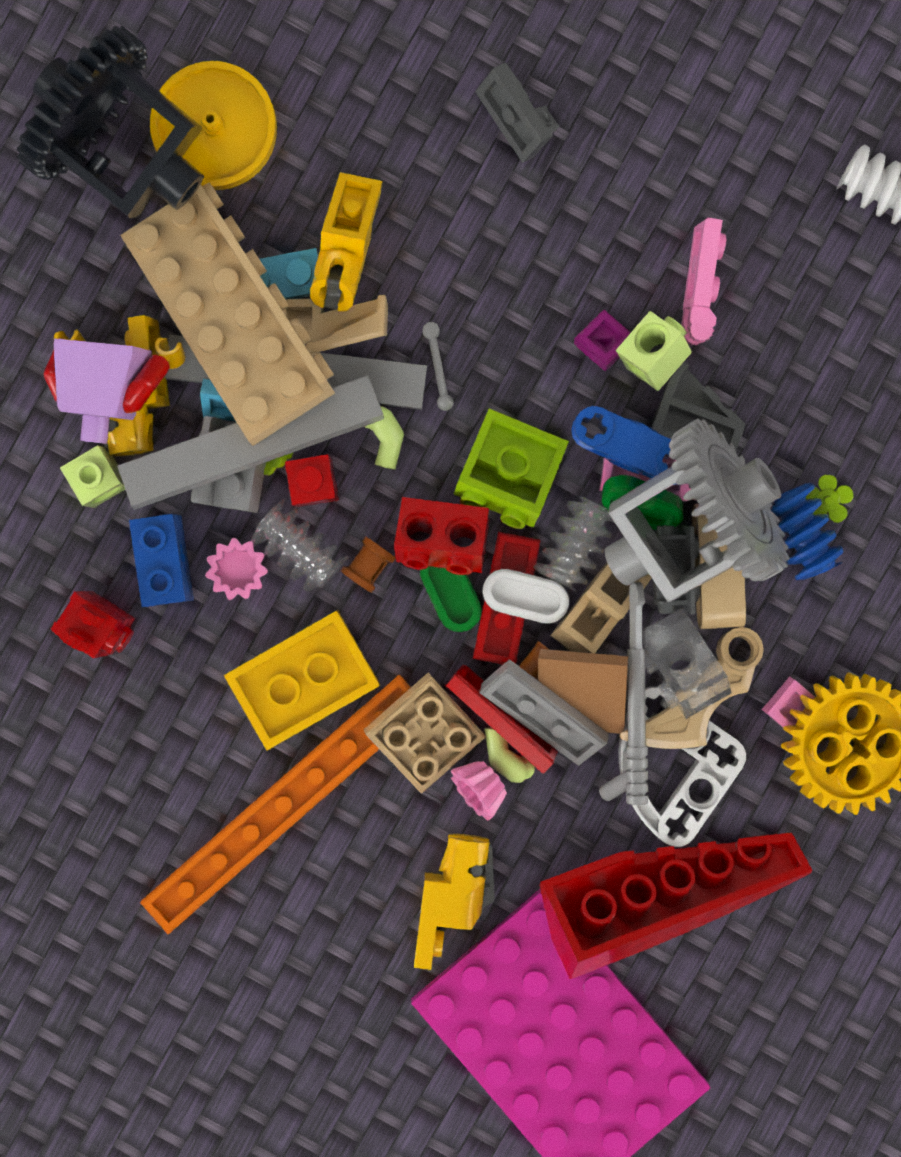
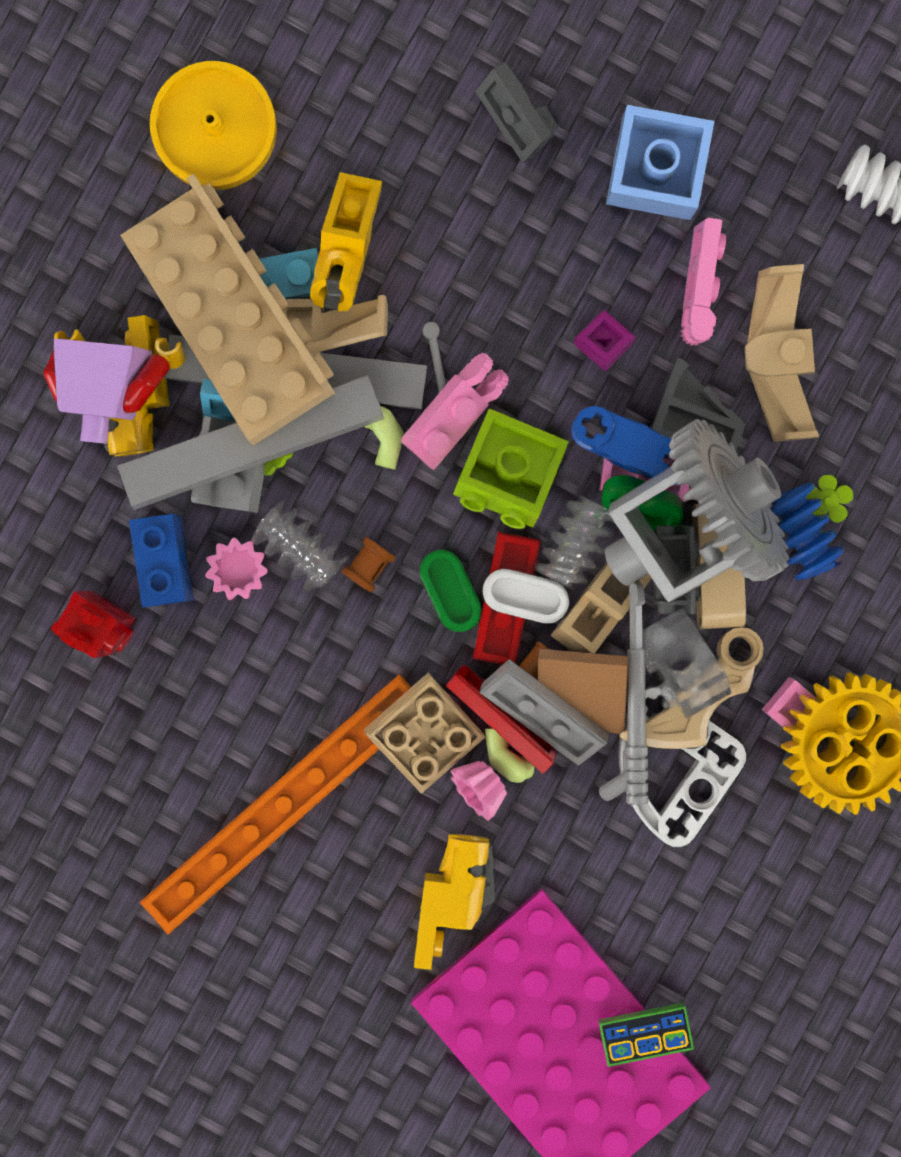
(76, 104): black piece -> none
(94, 477): yellowish green brick -> none
(302, 680): yellow plate -> none
(311, 481): red brick -> none
(444, 524): red brick -> none
(454, 411): none -> bright pink hinge
(646, 1034): none -> tile
(654, 896): red wedge -> none
(657, 366): yellowish green brick -> none
(660, 162): none -> light blue brick
(779, 354): none -> tan plate

